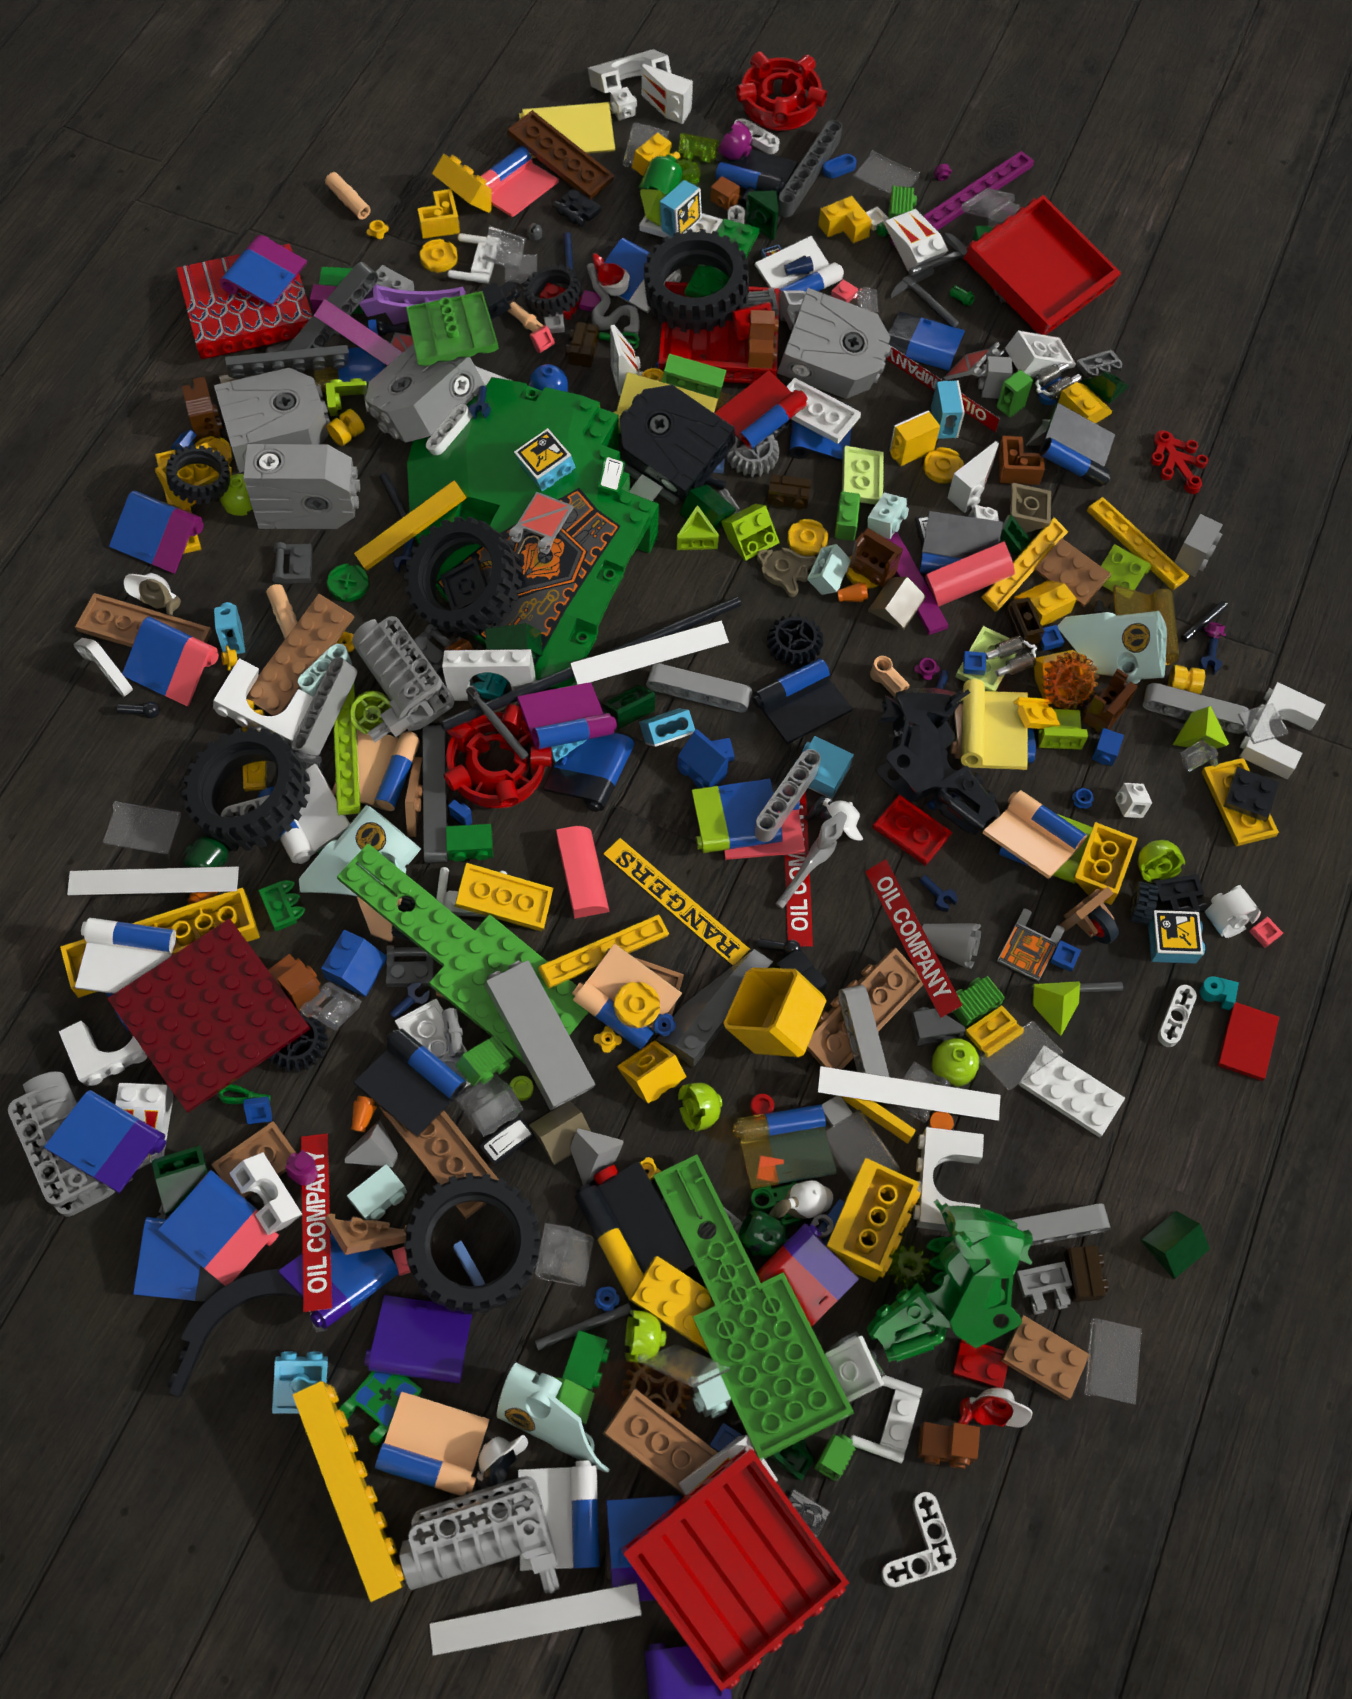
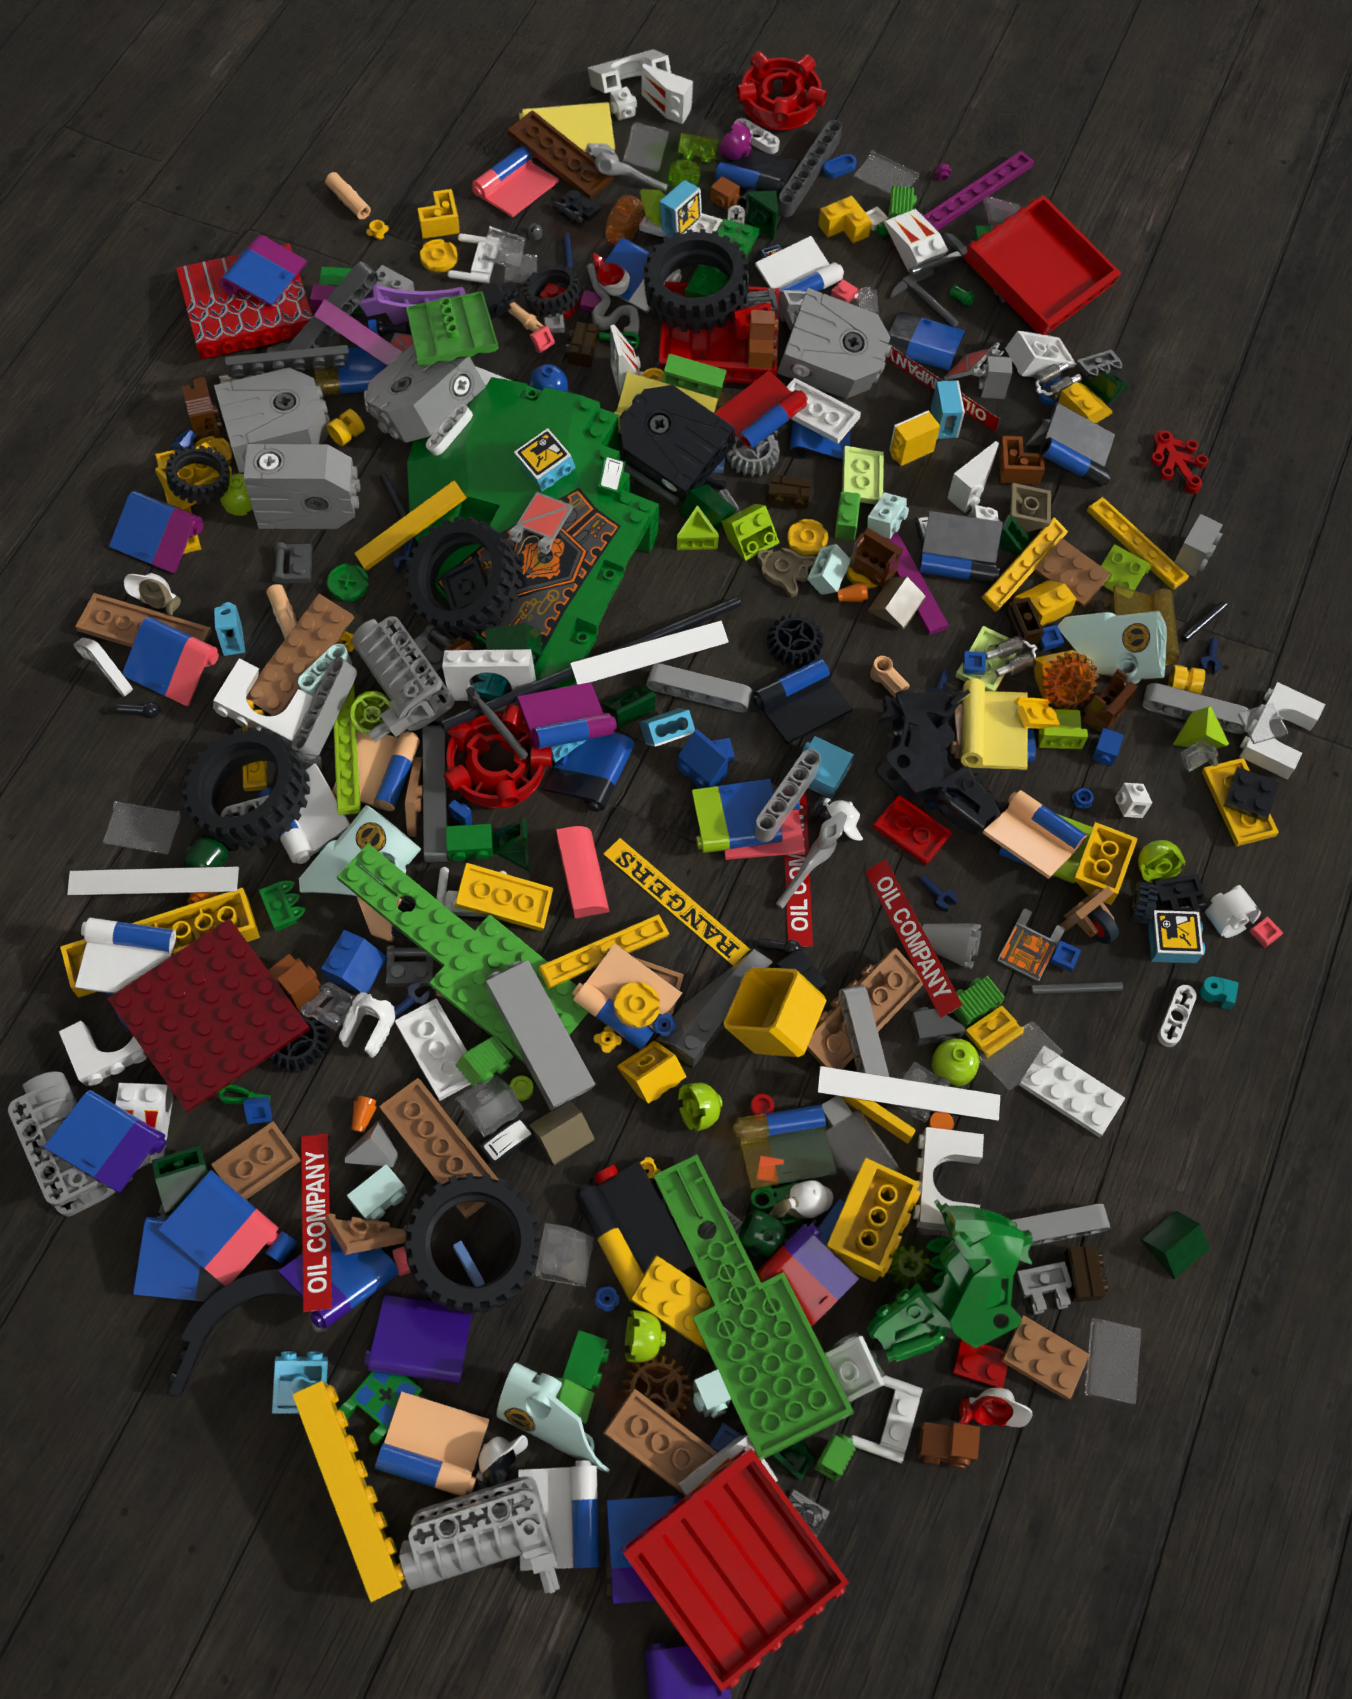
(229, 658): yellow plate -> none
(259, 1176): white arch -> none
(281, 1248): none -> blue piece
(301, 1168): magenta plate -> none
(338, 388): lime bracket -> none
(366, 1005): none -> white piece
(410, 1082): black door -> none
(453, 1033): light grey pin -> none
(463, 182): yellow slope -> none
(480, 405): dark blue bar -> none
(512, 843): none -> dark green slope
(535, 1619): white sticker -> none
(583, 1326): dark grey bar -> none
(593, 1153): light grey slope -> none
(608, 164): none -> light grey animal
(624, 219): none -> clear orange gear
(646, 488): white sticker -> none
(653, 147): yellow brick -> none
(662, 174): green cylinder -> none
(684, 1365): clear piece -> none
(799, 266): dark blue cone -> none
(829, 1222): light grey bush -> none
(928, 1556): white beam -> none
(929, 664): magenta plate -> none
(942, 464): yellow tile -> none
(970, 574): coral brick -> none
(988, 202): clear tile -> none
(1014, 393): bright green brick -> none
(1056, 1002): lime slope -> none
(1215, 630): magenta plate -> none
(1248, 1041): red tile -> none

